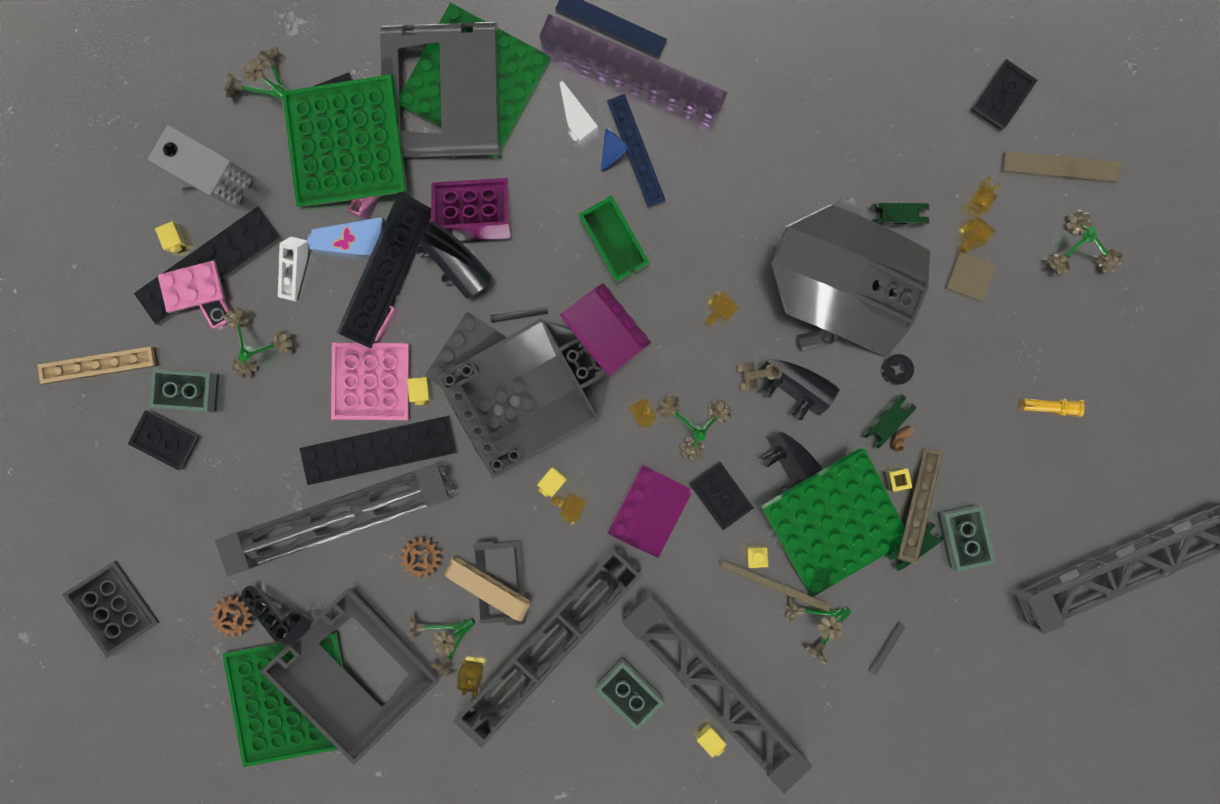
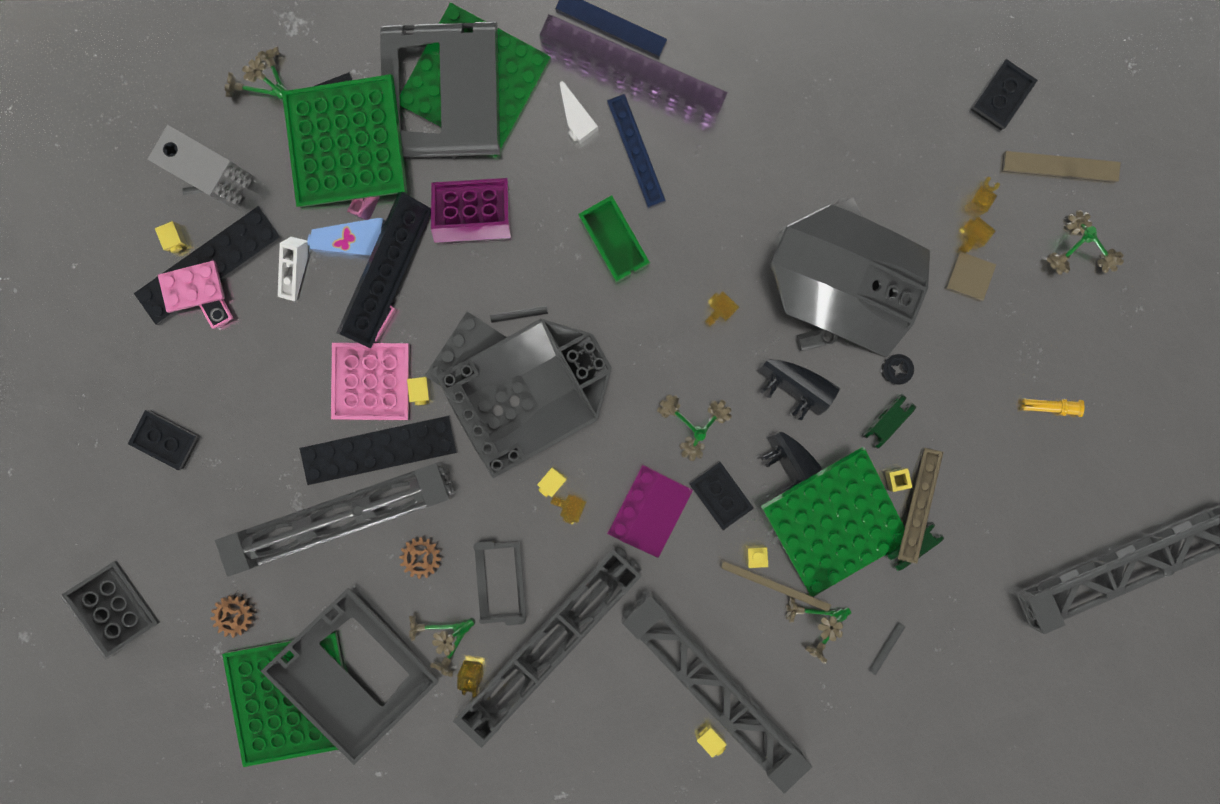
(96, 365): tan plate -> none
(183, 390): sand green brick -> none
(245, 361): dark tan plant -> none
(270, 614): black beam -> none
(453, 259): black piece -> none
(487, 588): tan beam -> none
(605, 328): magenta slope -> none
(612, 149): blue piece -> none
(629, 694): sand green brick -> none
(643, 413): clear yellow brick -> none
(772, 371): dark tan bar -> none
(899, 438): medium nougat arm -> none
(901, 213): dark green piece -> none
(967, 538): sand green brick -> none

